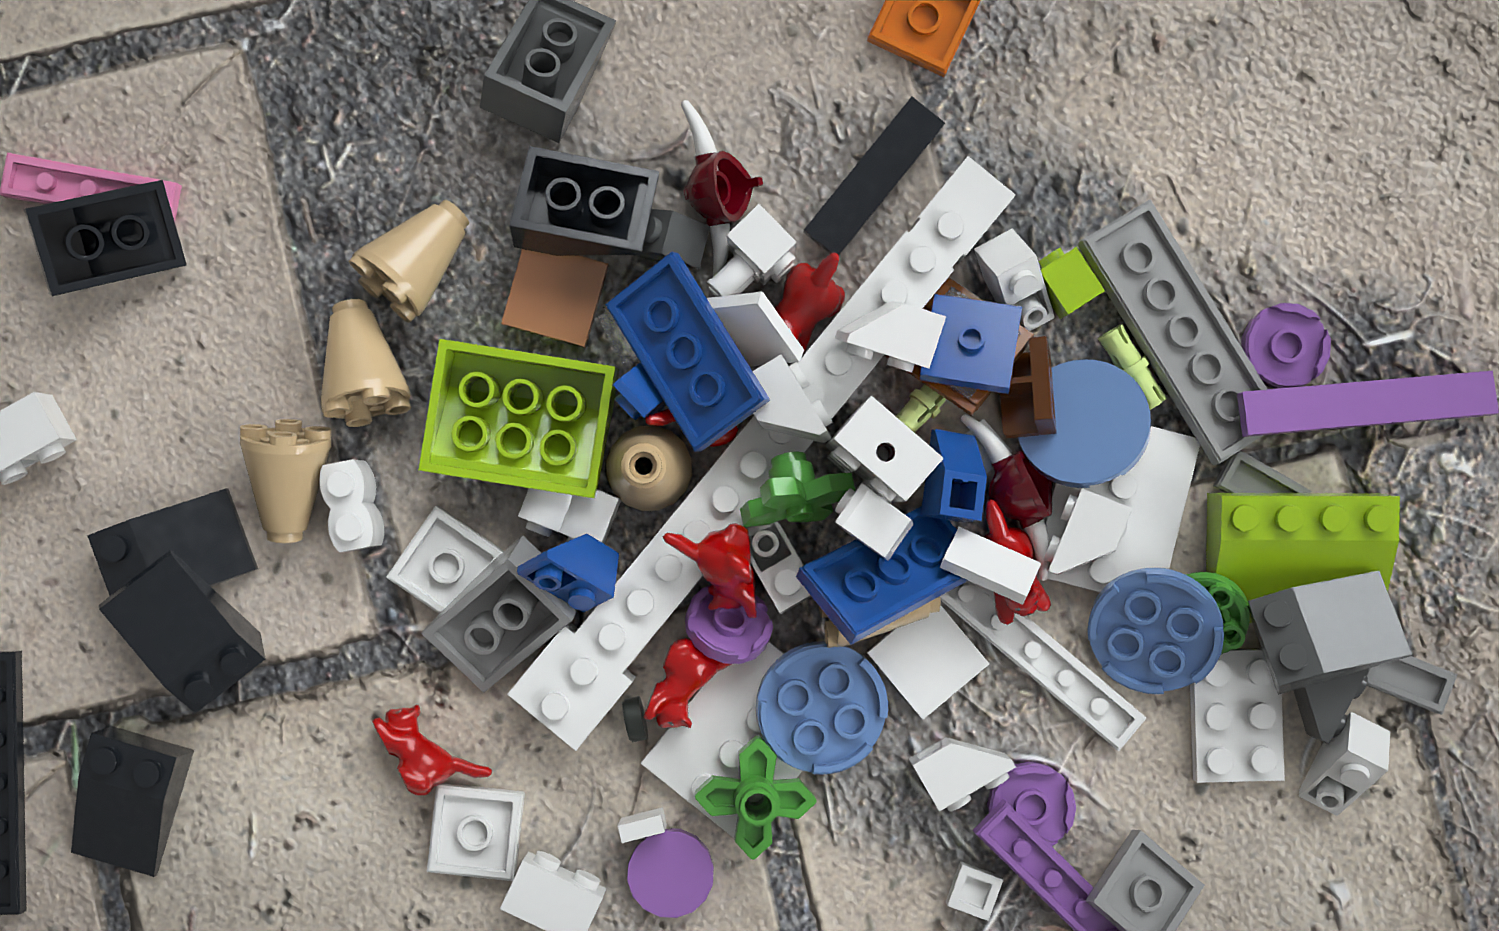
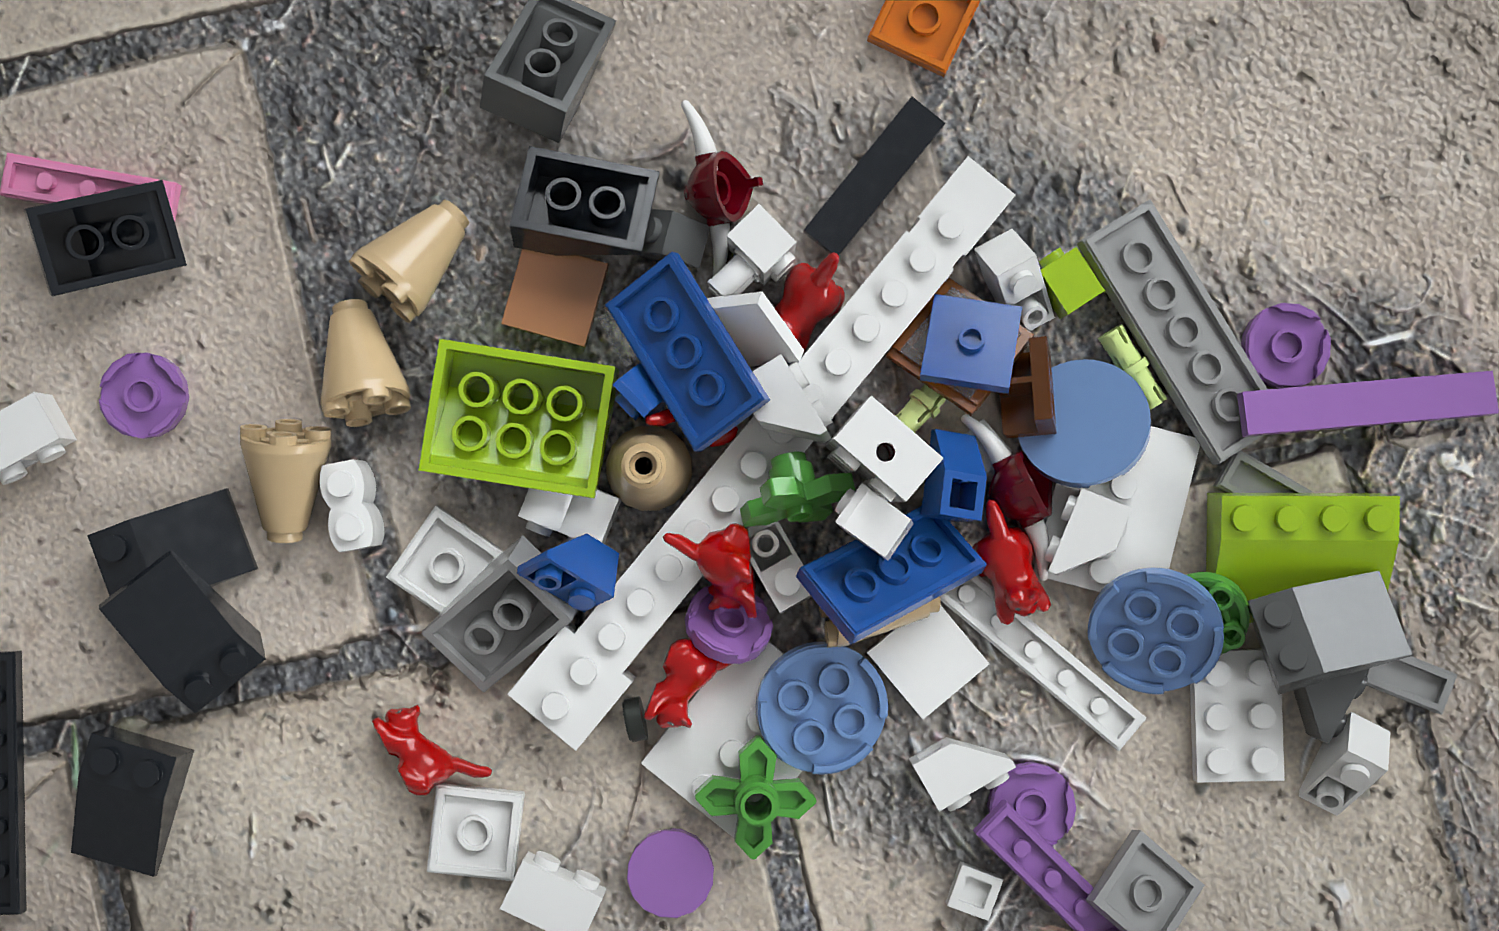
(143, 395): none -> medium lavender tile
(642, 825): white tile -> none
(896, 330): white slope -> none
(990, 565): white tile -> none

